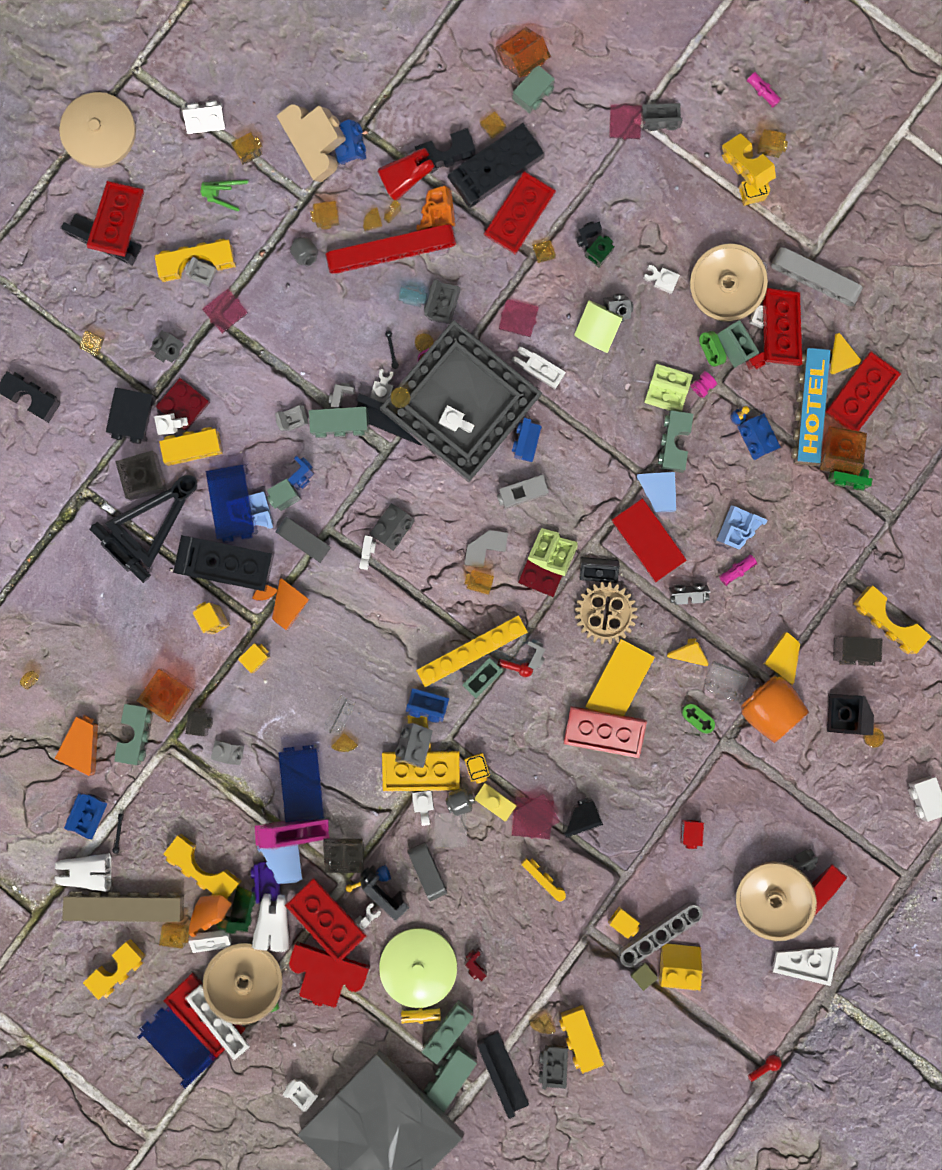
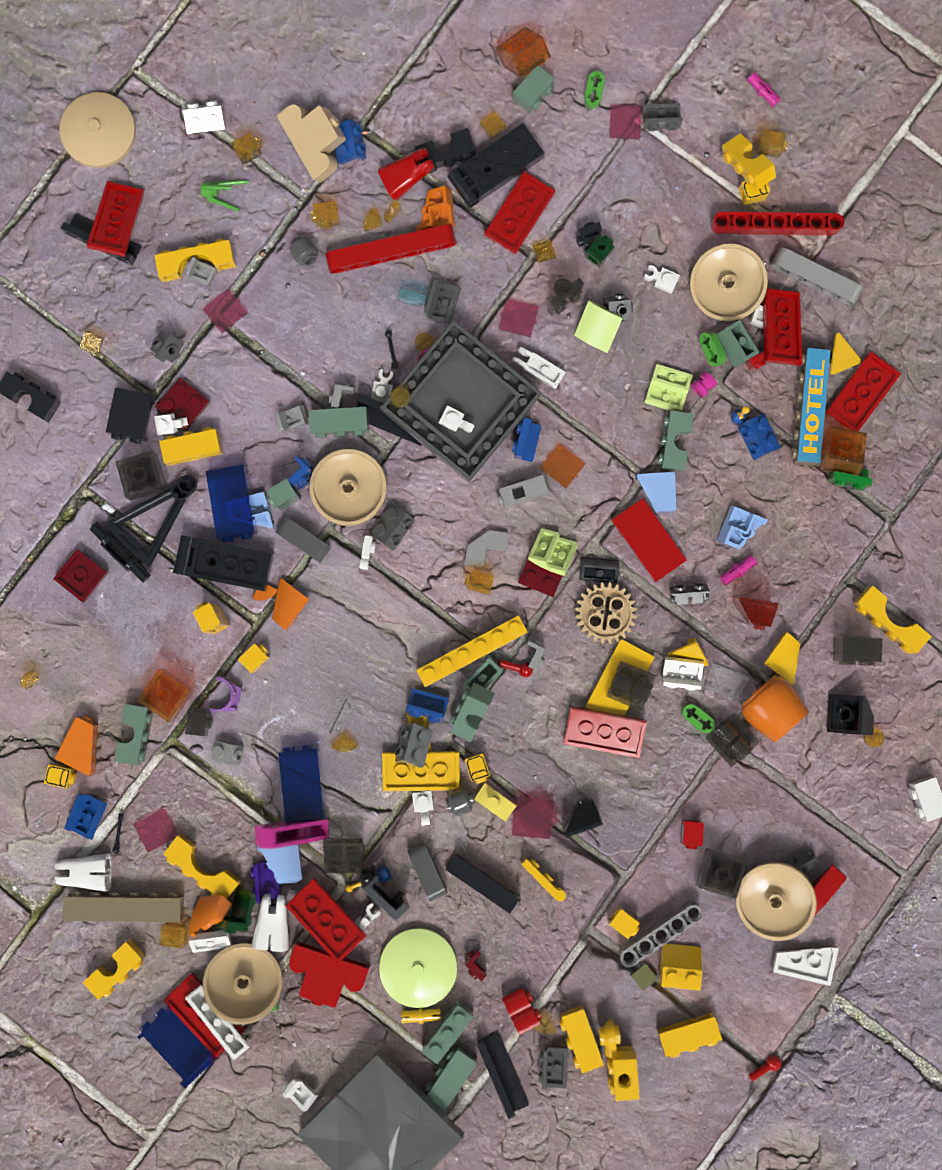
(60, 776): none -> yellow brick
(80, 576): none -> dark red plate
(155, 830): none -> clear pink piece
(234, 699): none -> medium lavender helmet
(348, 487): none -> tan dish
(471, 711): none -> sand green arch
(483, 883): none -> black panel
(521, 1010): none -> red brick
(559, 301): none -> clear smoke plate
(562, 466): none -> clear orange piece
(598, 90): none -> bright green beam
(619, 1061): none -> yellow brick
(631, 685): none -> clear smoke plate
(682, 673): none -> white bracket
(689, 1035): none -> yellow brick
(721, 873): none -> clear smoke brick
(732, 740): none -> clear smoke plate
(756, 612): none -> clear red slope
(784, 218): none -> red beam

